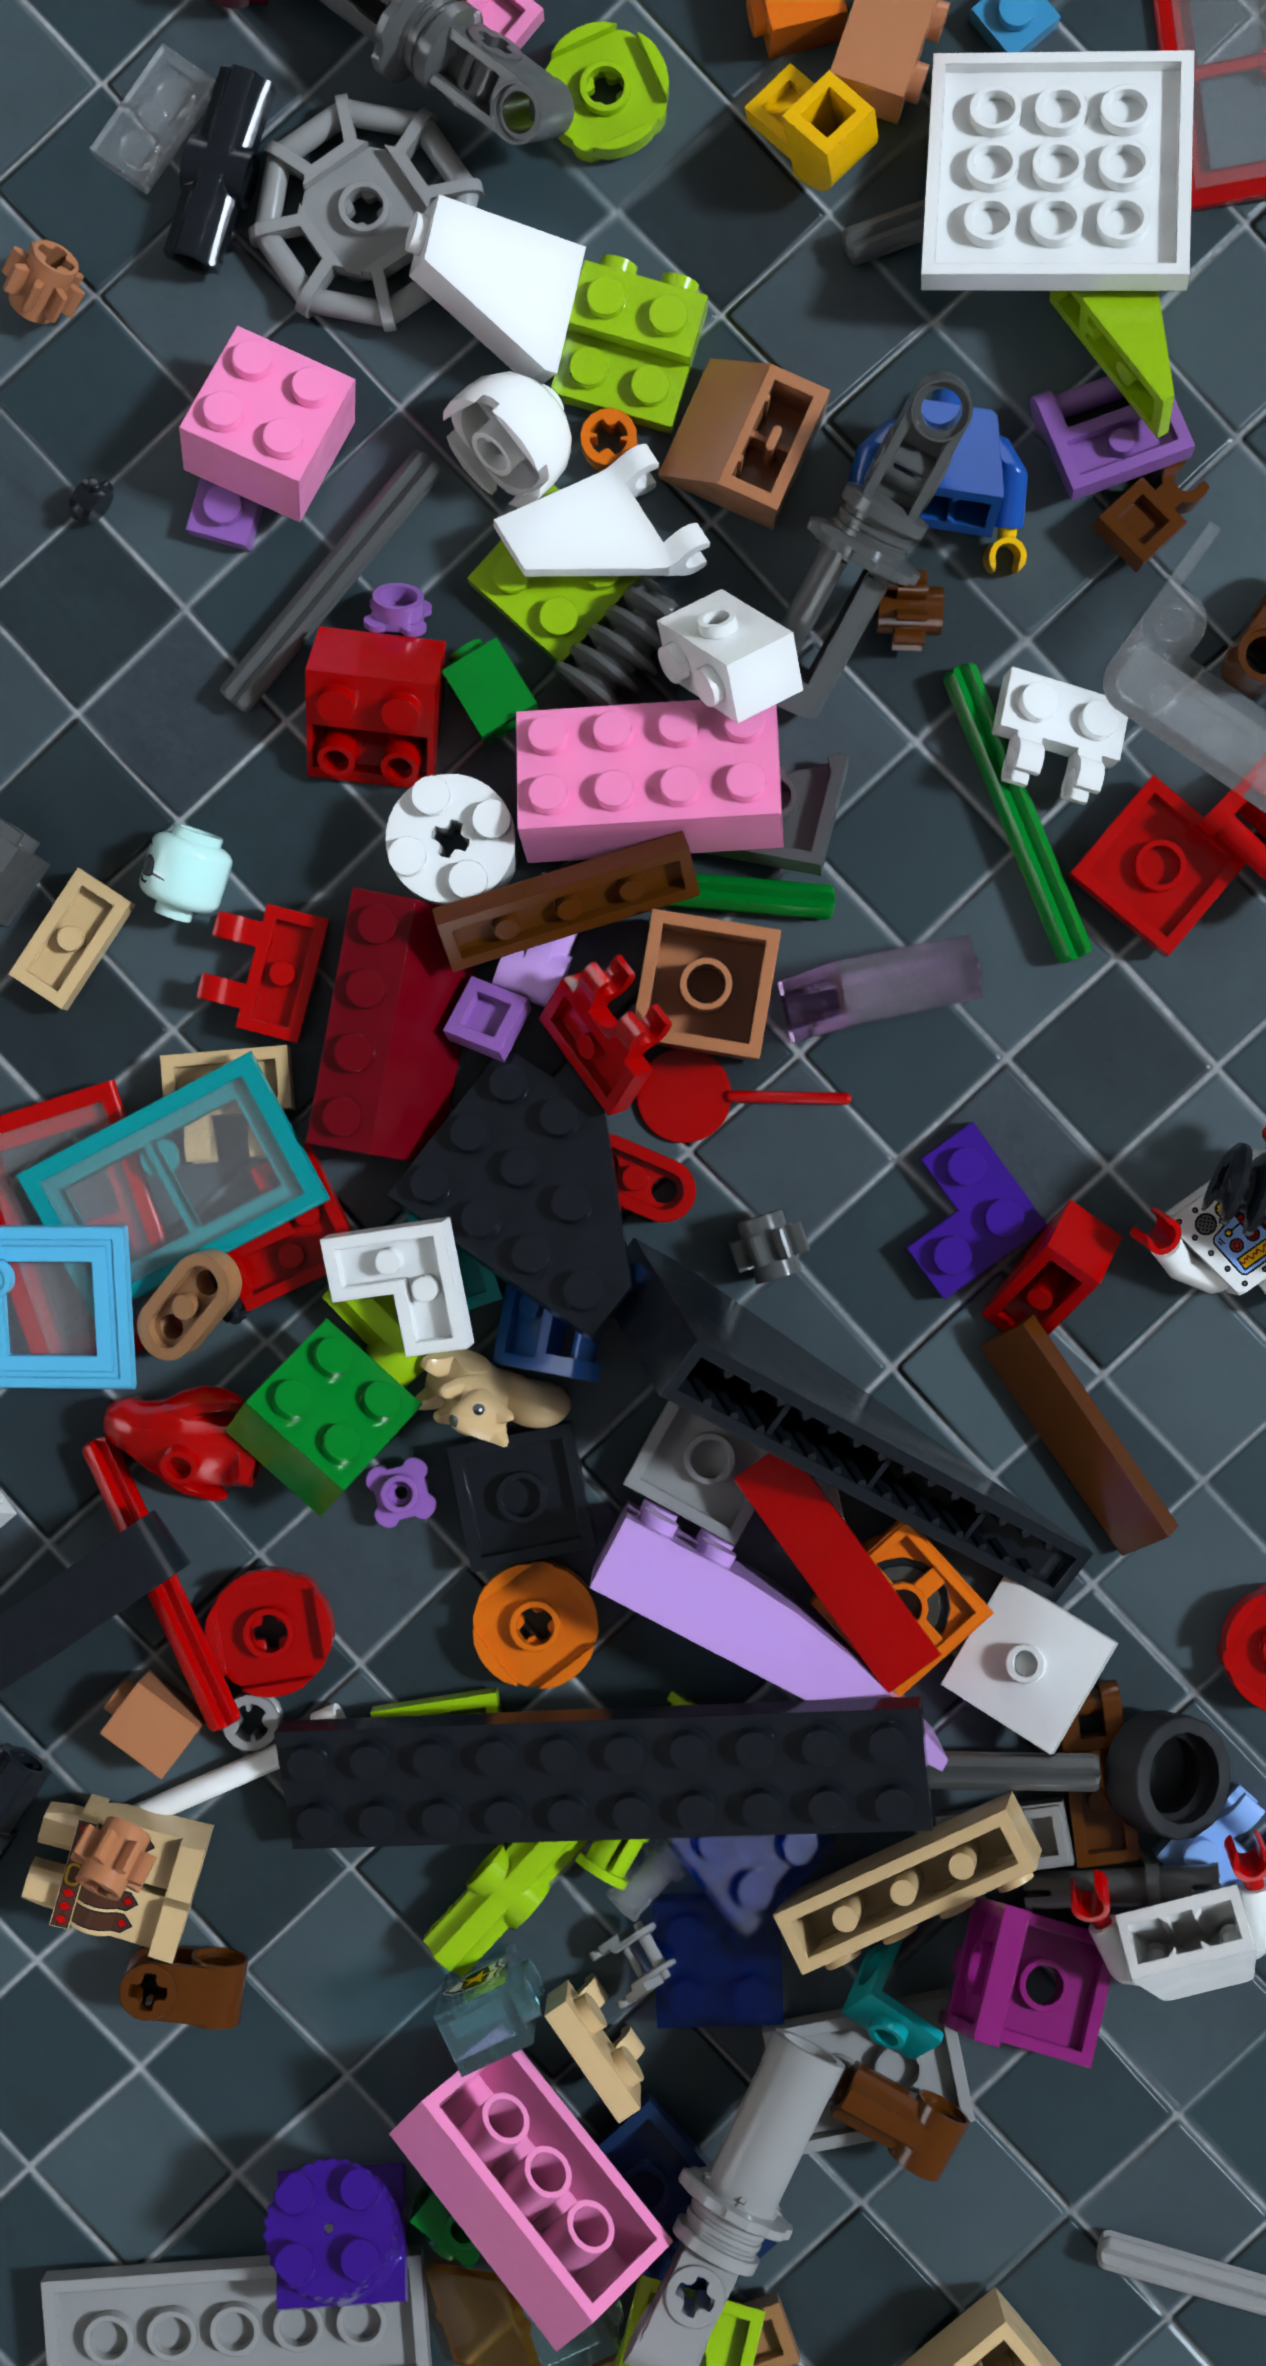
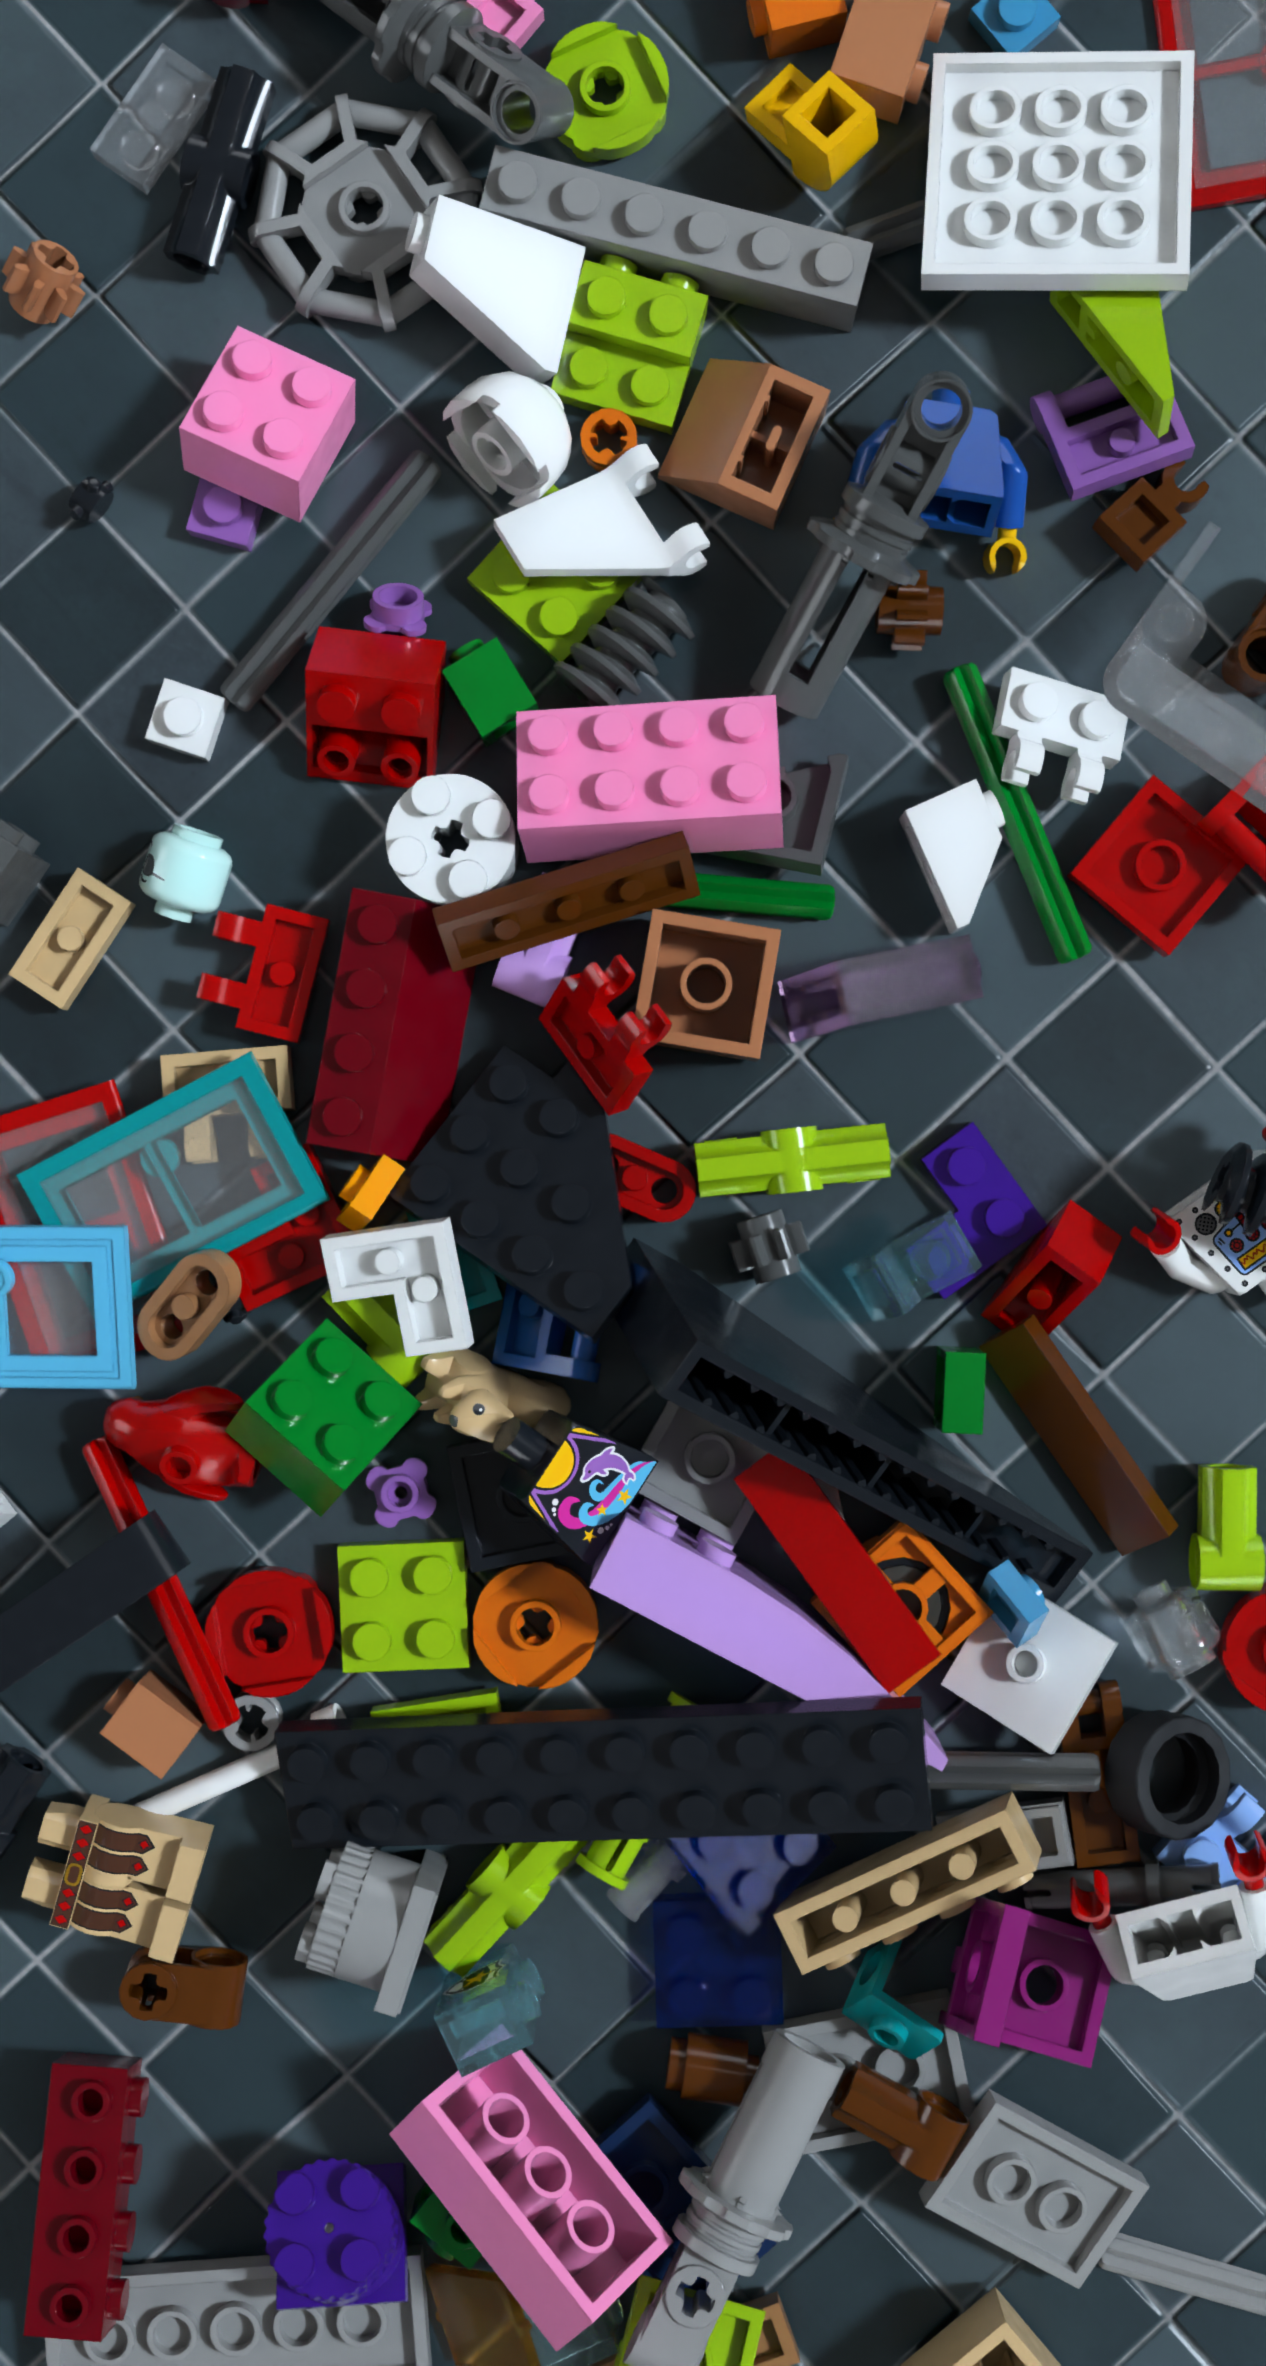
(84, 2197): none -> dark red brick
(113, 1858): nougat gear -> none
(186, 719): none -> white plate
(367, 1191): none -> light orange plate
(372, 1920): none -> light grey piece
(404, 1605): none -> lime plate
(487, 1019): medium lavender plate -> none
(571, 1479): none -> torso
(607, 2065): tan plate -> none
(646, 1981): light grey piece -> none
(661, 231): none -> light grey brick
(692, 1096): red piece -> none
(710, 2068): none -> reddish brown brick
(729, 655): white brick -> none
(792, 1160): none -> lime piece
(912, 1267): none -> clear light blue slope
(955, 847): none -> white slope
(959, 1390): none -> green piece
(1015, 1601): none -> dark azure plate
(1035, 2190): none -> light grey plate
(1172, 1629): none -> clear head
(1226, 1548): none -> lime piece

